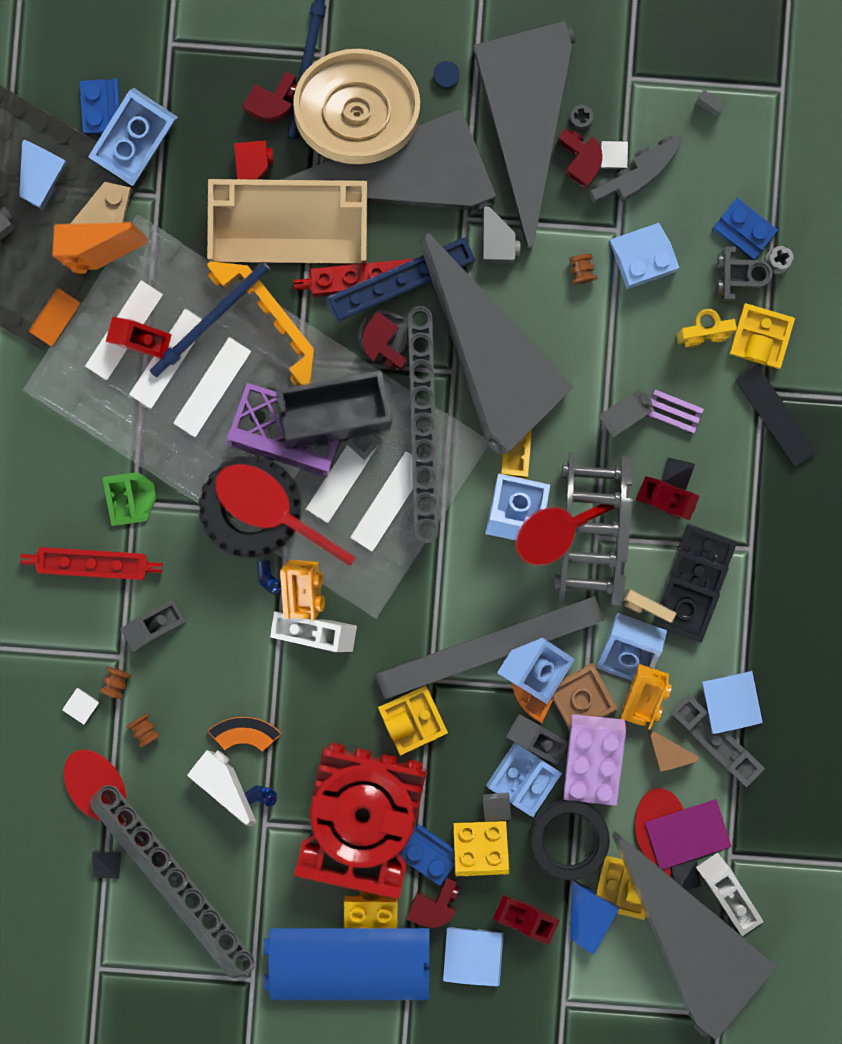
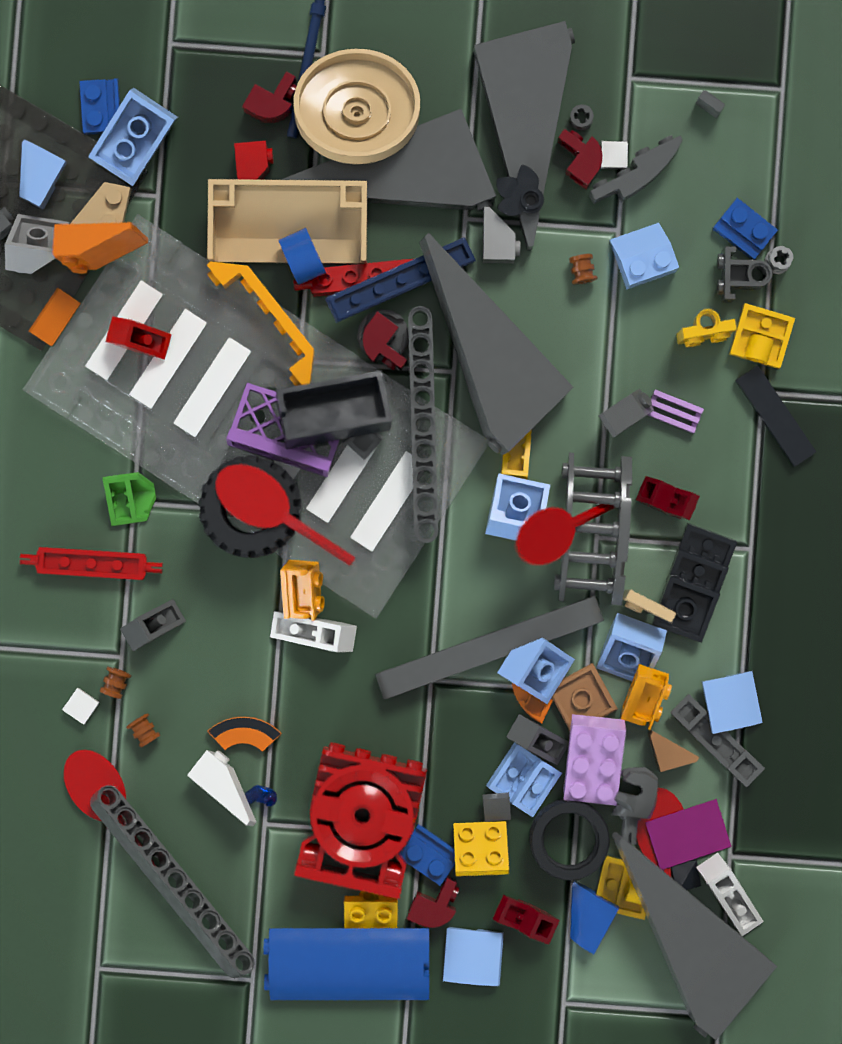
(30, 243): none -> light grey slope
(106, 864): black slope -> none
(172, 354): dark blue bar -> none
(267, 580): clear blue arm -> none
(302, 256): none -> blue piece
(412, 720): yellow plate -> none
(446, 74): dark blue tile -> none
(517, 190): none -> black plate
(632, 807): none -> dark grey piece
(677, 473): black slope -> none

